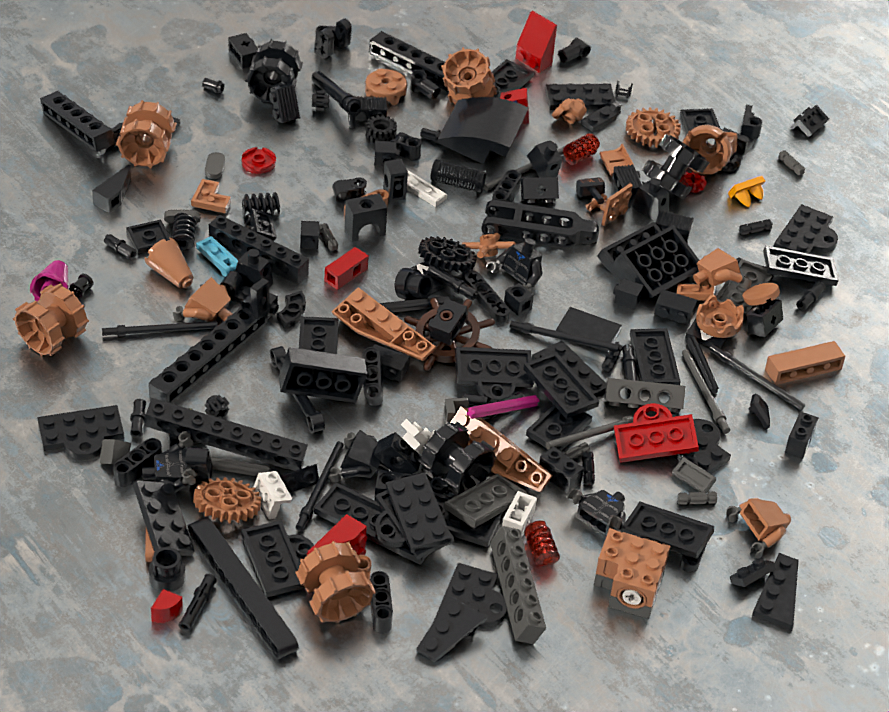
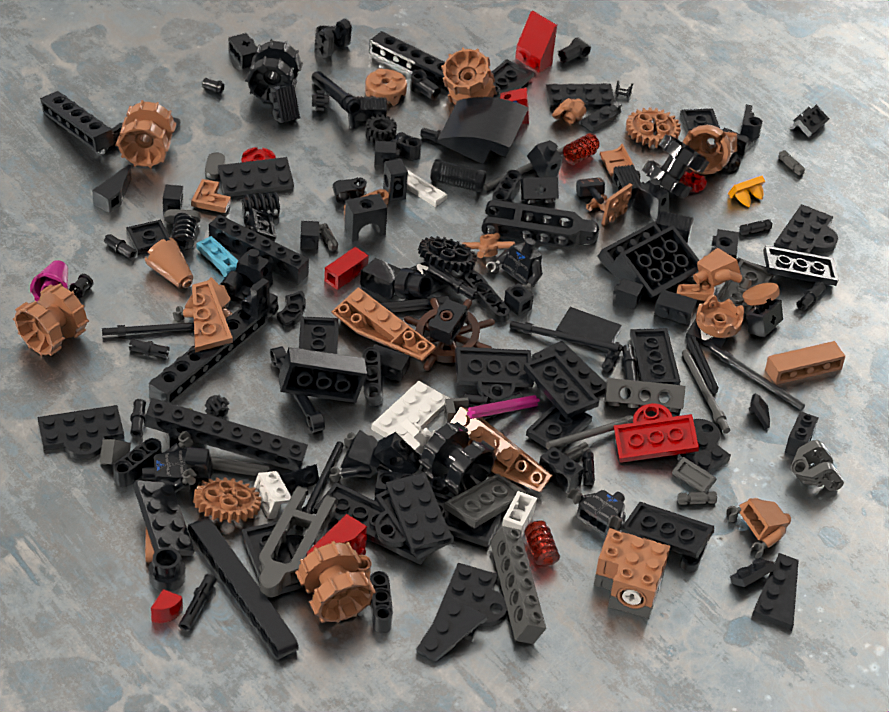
(149, 348): none -> black pin
(173, 197): none -> black brick
(209, 321): none -> nougat wing
(255, 177): none -> black plate
(278, 575): none -> dark grey piece
(379, 278): none -> black piece
(417, 405): none -> white plate
(726, 241): none -> black brick
(823, 473): none -> dark grey piece

